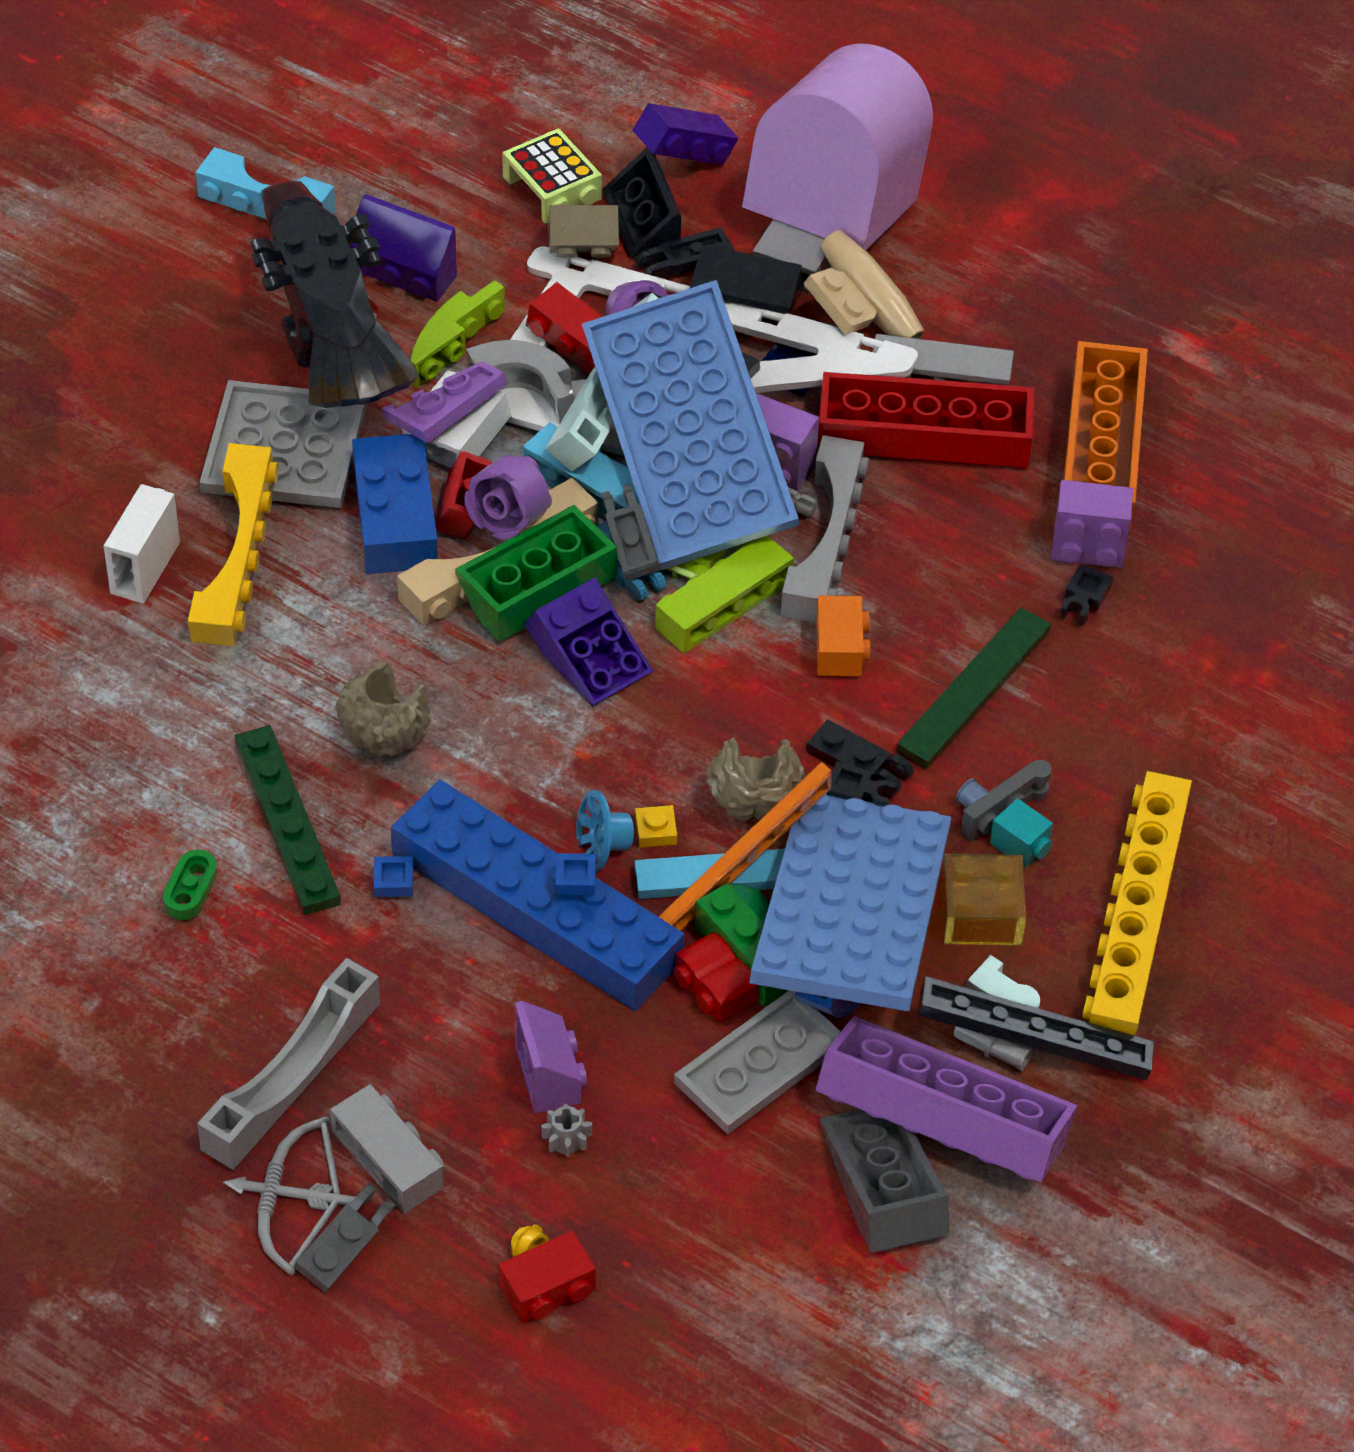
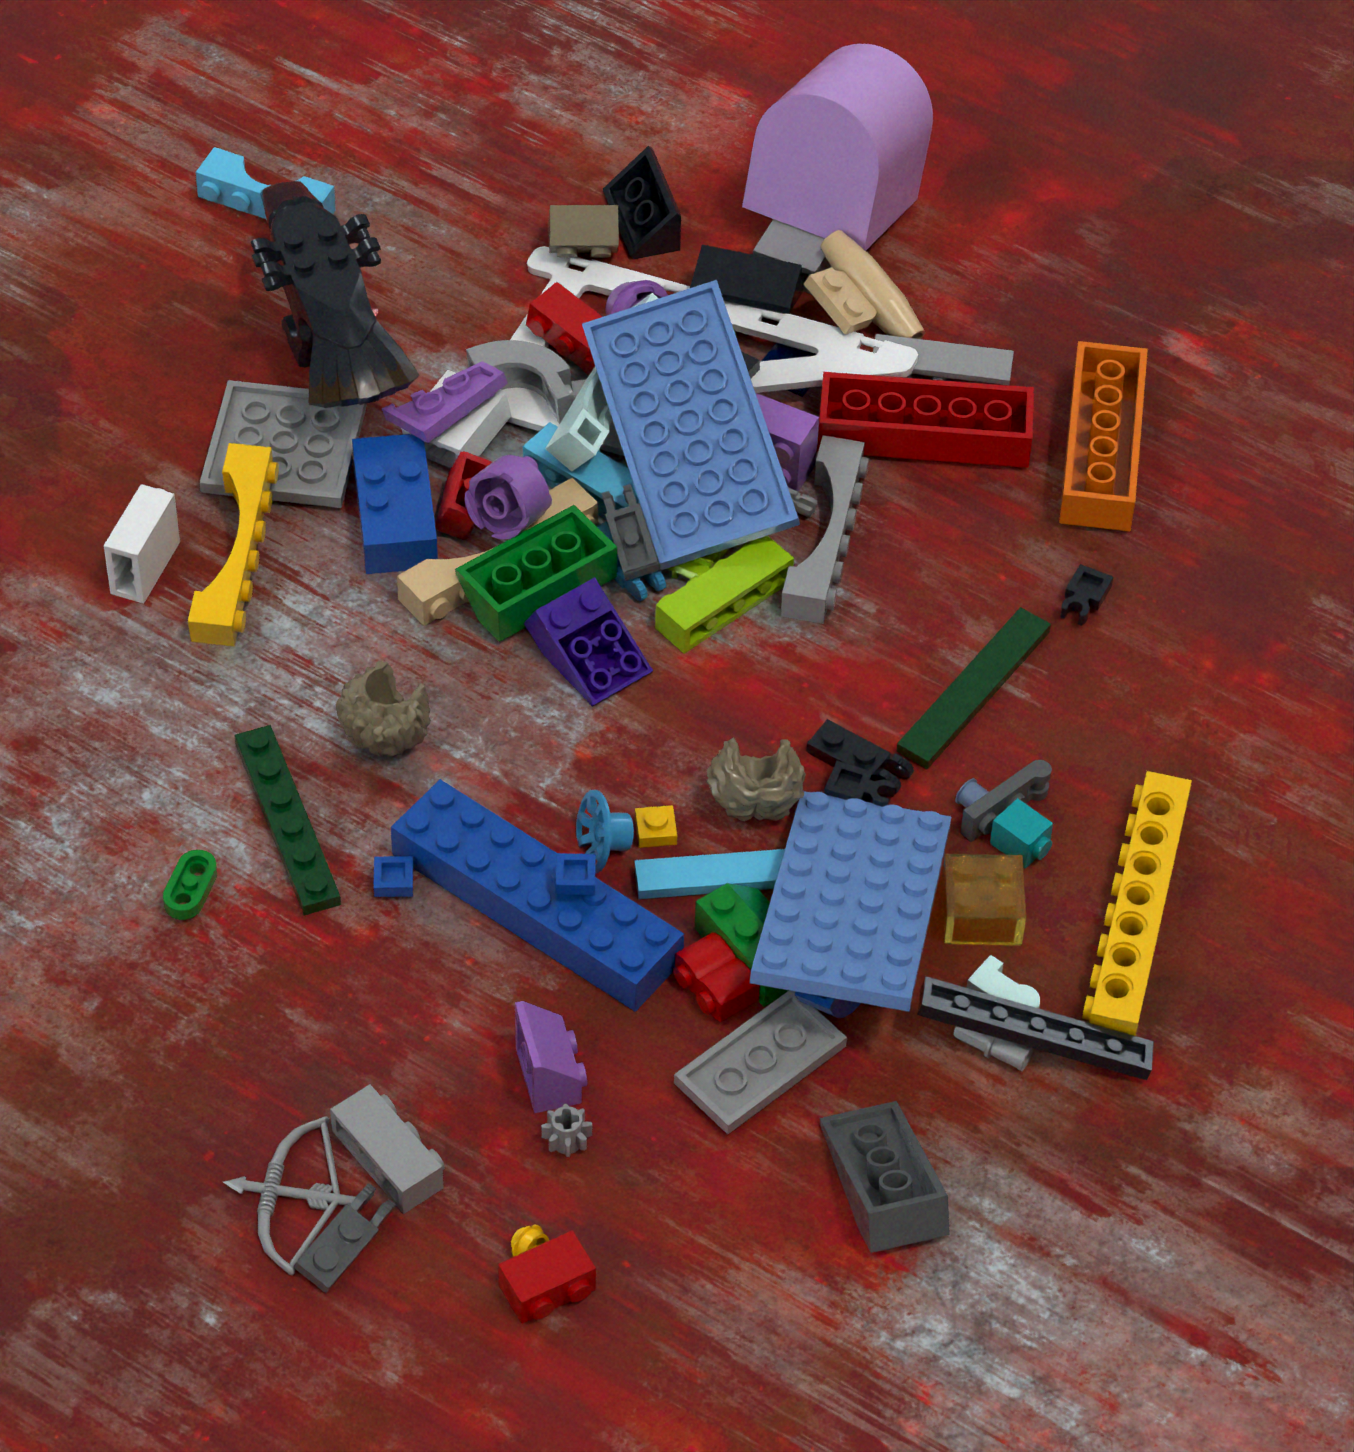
(250, 1111): light grey arch -> none
(414, 250): dark purple slope -> none
(445, 333): lime slope -> none
(553, 171): panel -> none
(680, 254): black hinge -> none
(685, 134): dark purple brick -> none
(751, 845): orange tile -> none
(840, 636): orange brick -> none
(946, 1098): medium lavender brick -> none
(1092, 523): medium lavender brick -> none

